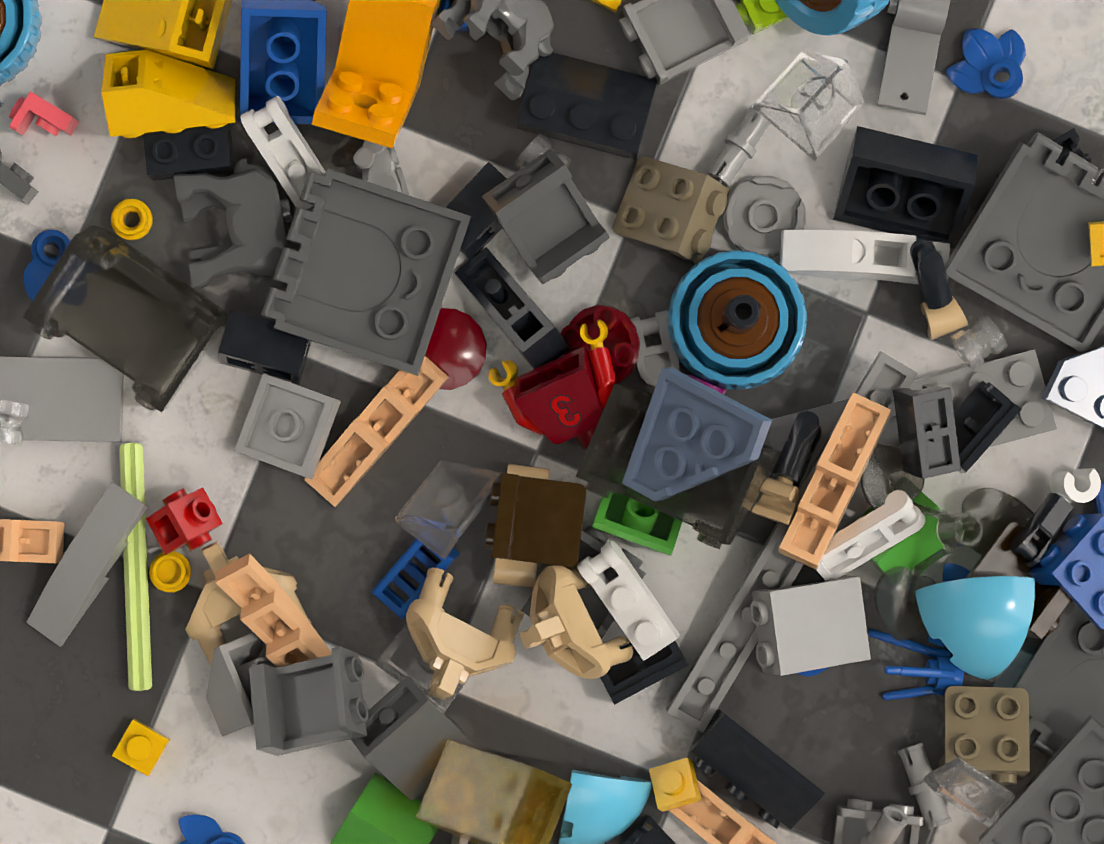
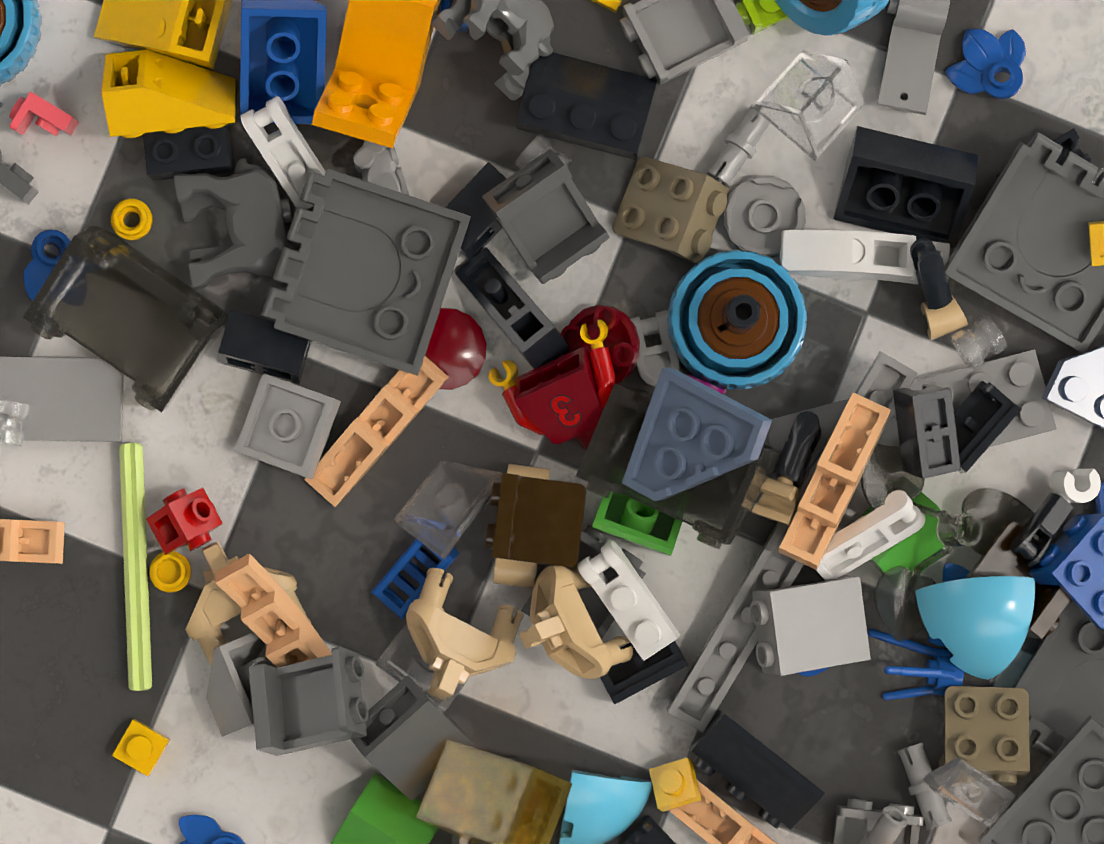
(86, 564): light grey slope -> none

